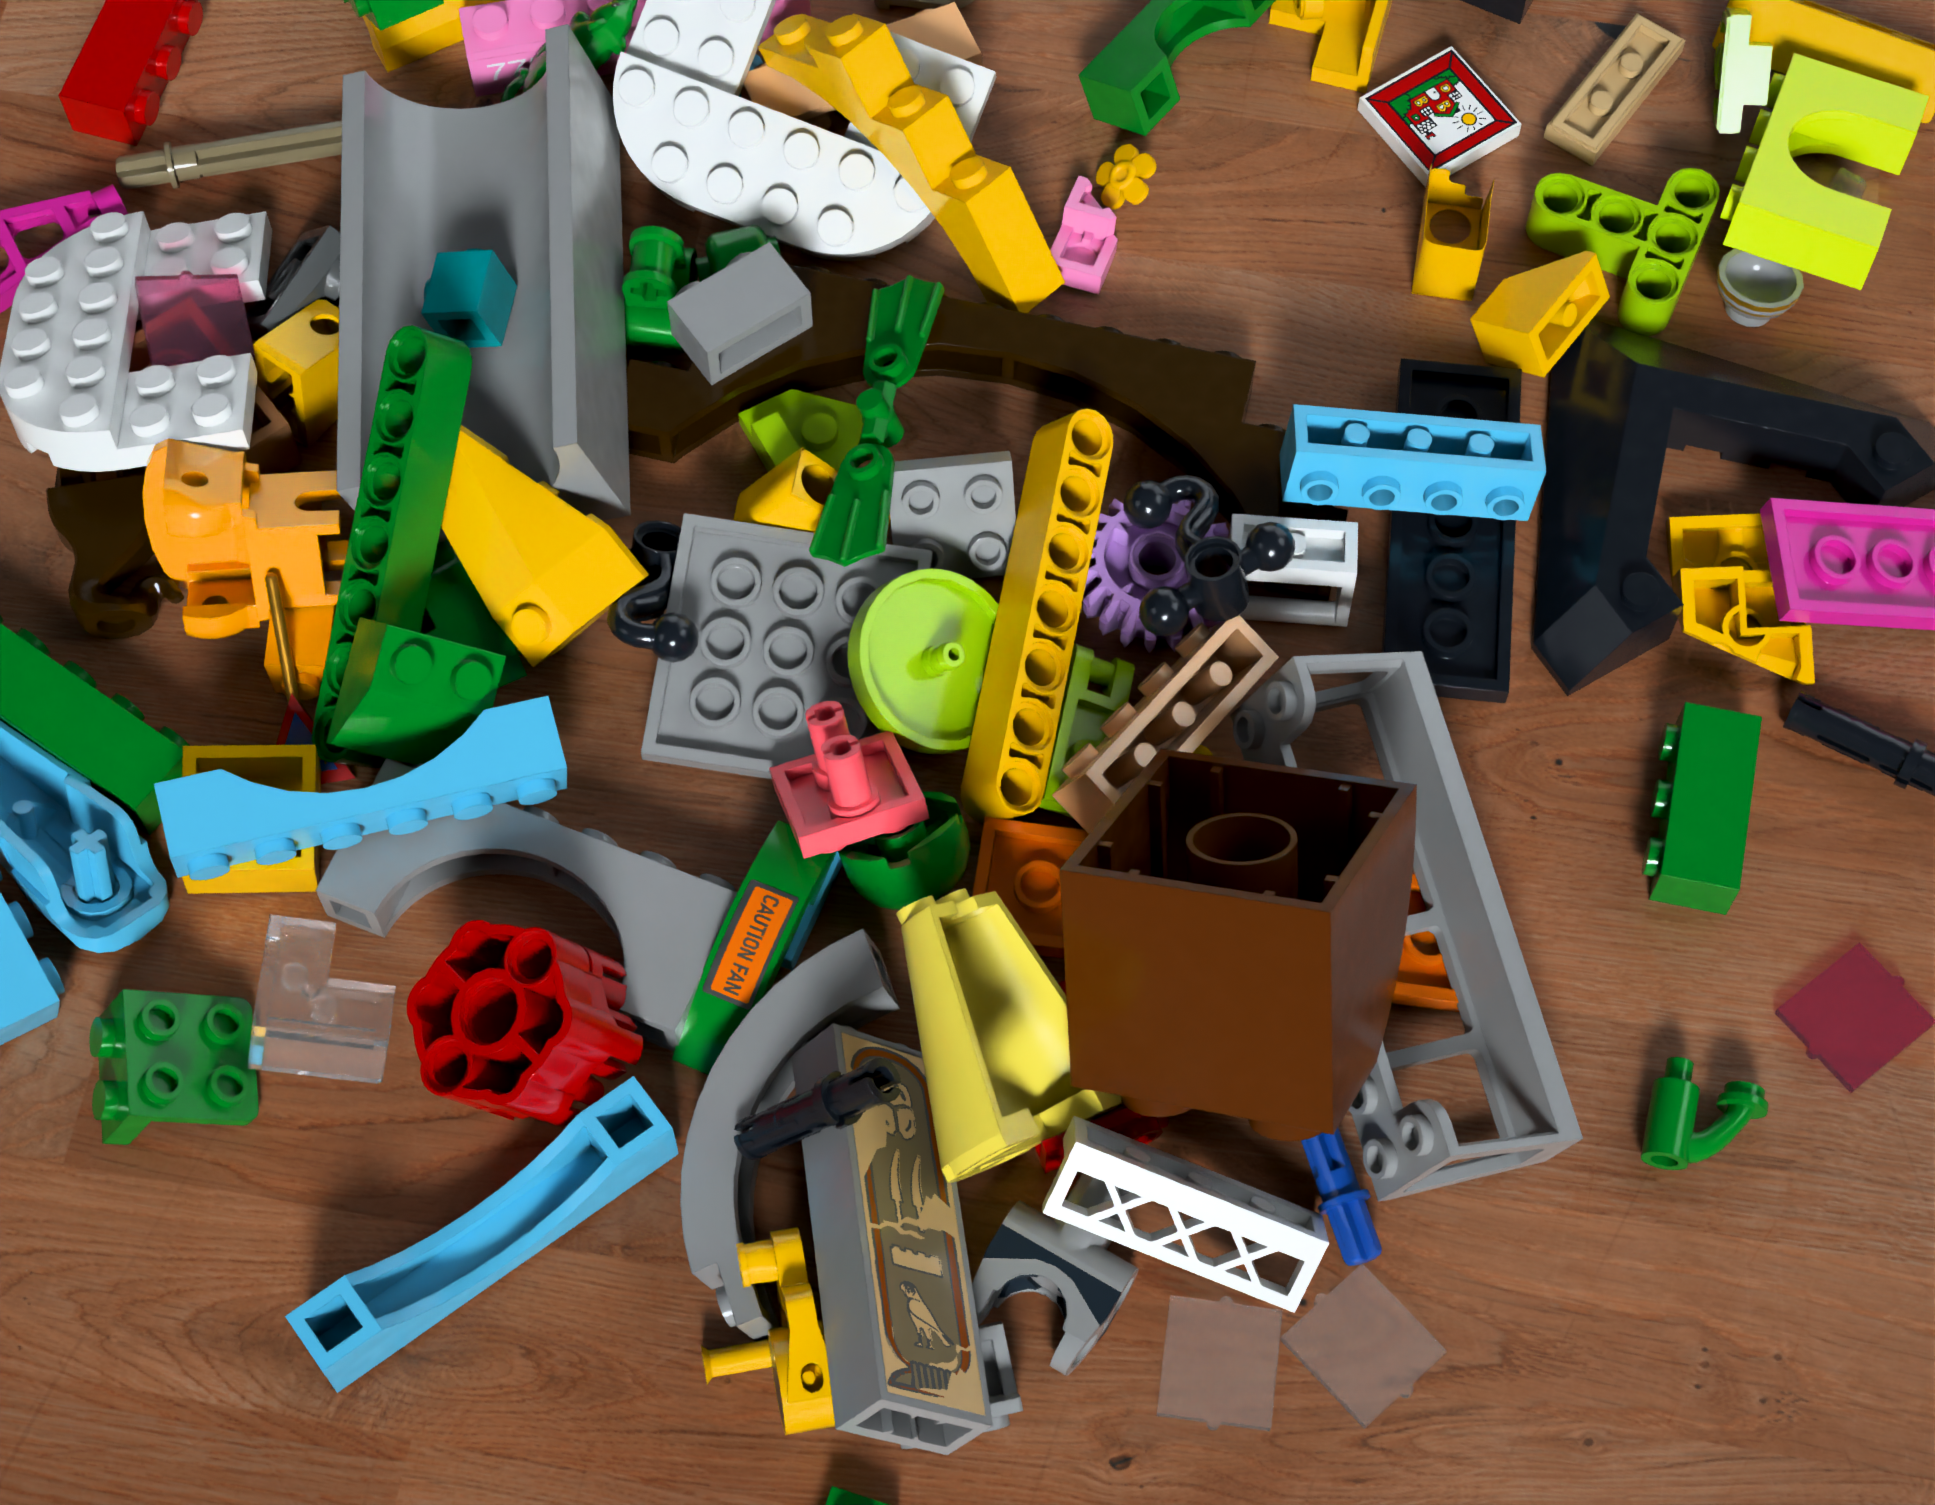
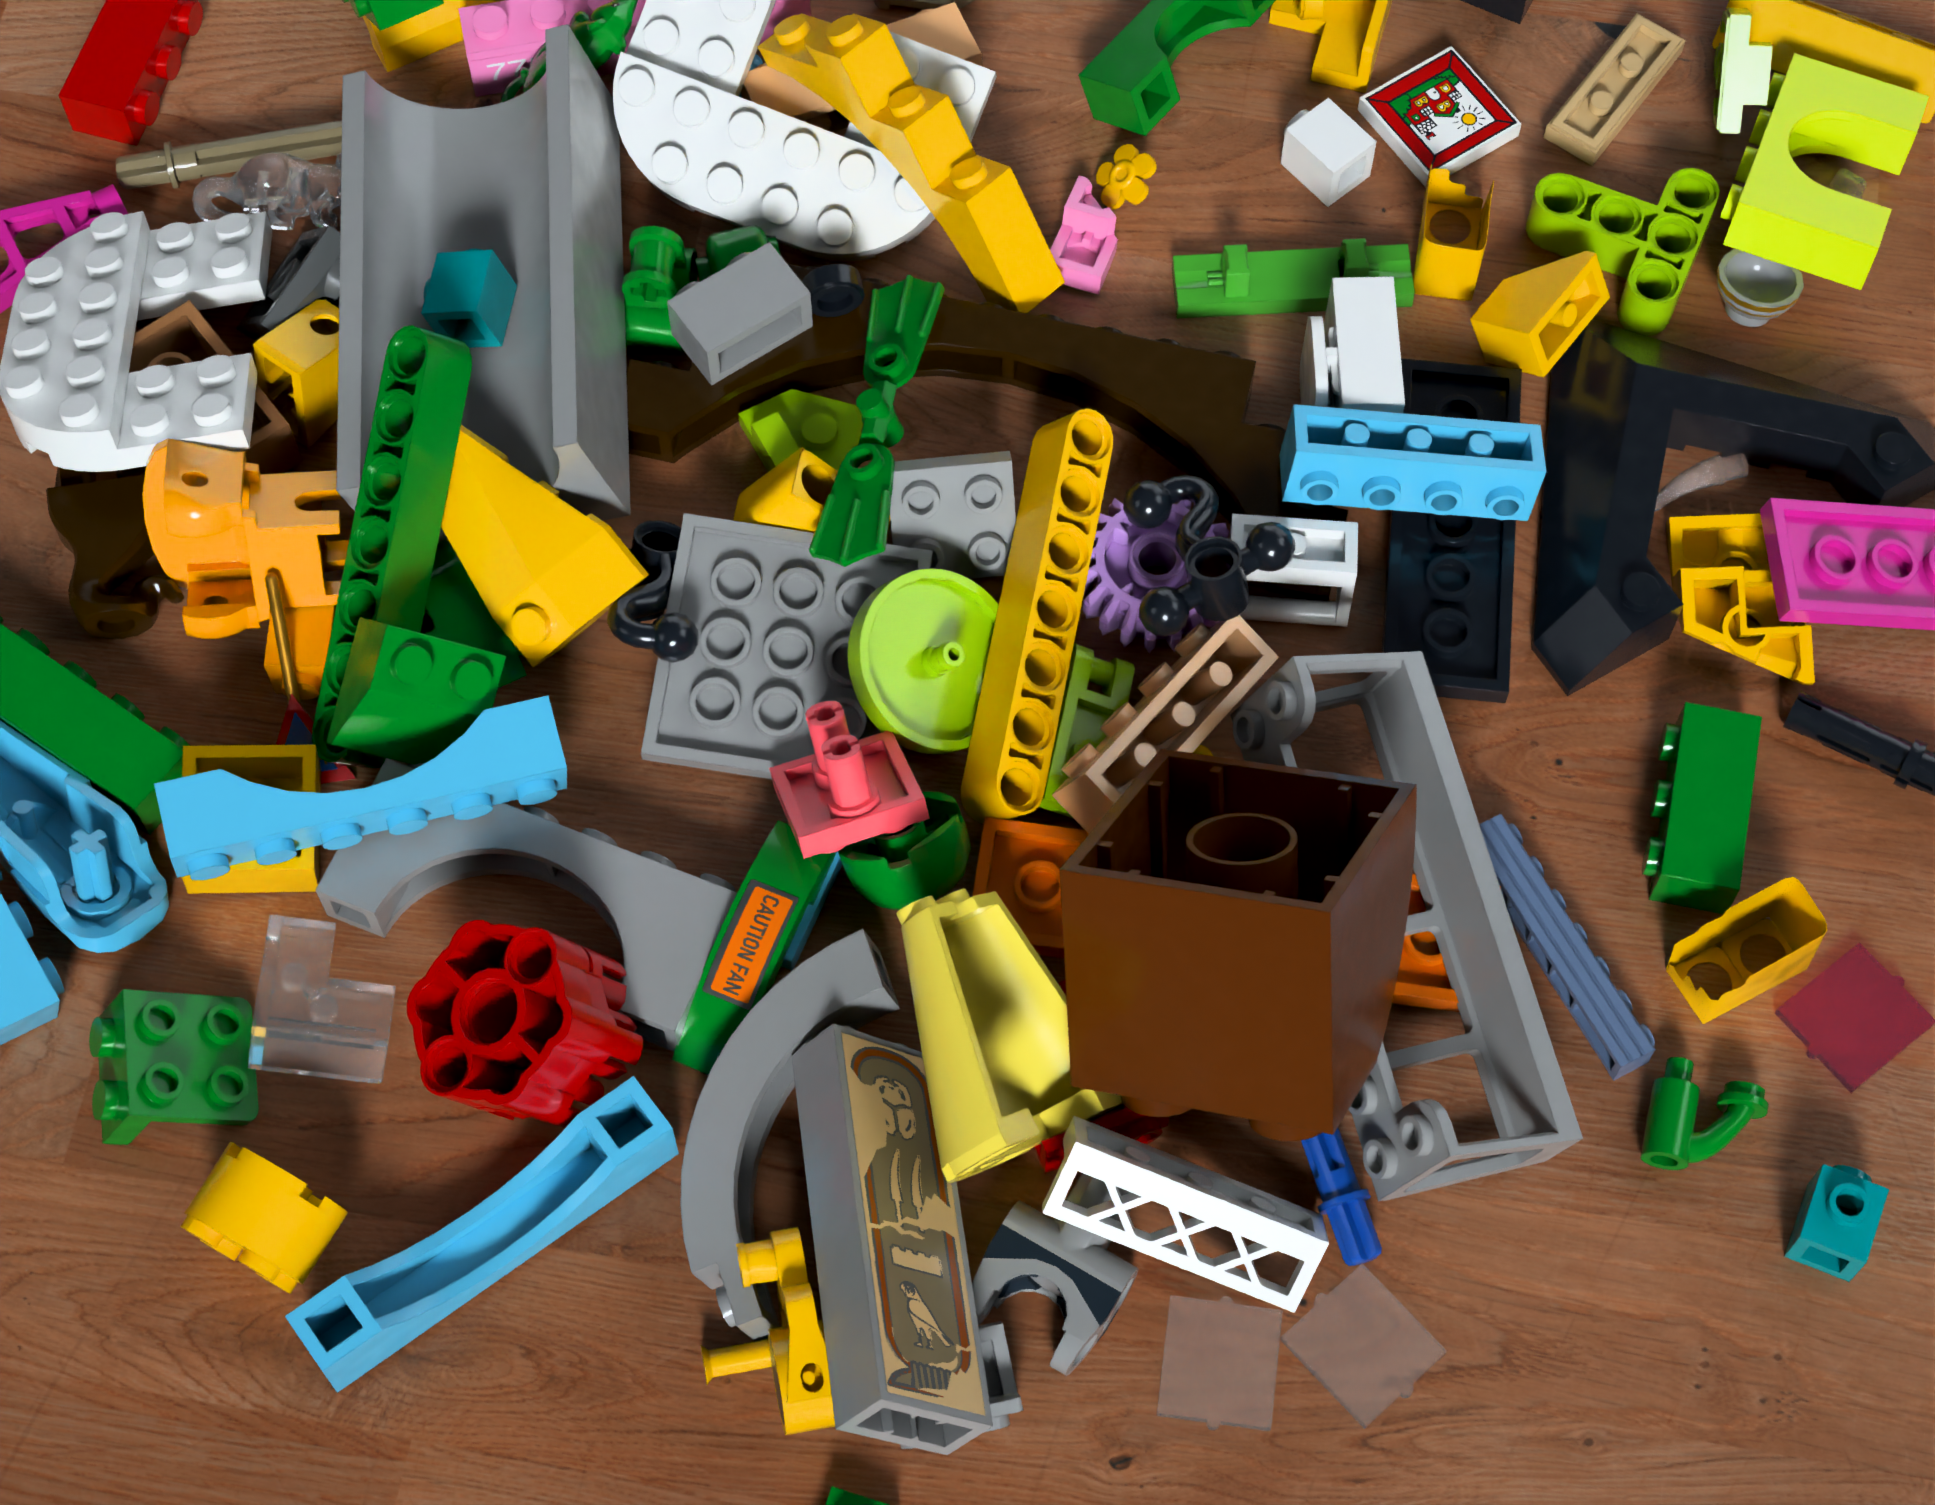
(192, 317): clear pink piece -> none
(265, 1214): none -> yellow brick
(280, 186): none -> clear animal
(831, 1101): black pin -> none
(834, 289): none -> black tile
(1281, 279): none -> bright green hinge
(1327, 151): none -> white brick
(1356, 351): none -> white brick
(1564, 955): none -> sand blue piece
(1704, 474): none -> clear helmet
(1794, 924): none -> yellow piece
(1837, 1221): none -> teal brick

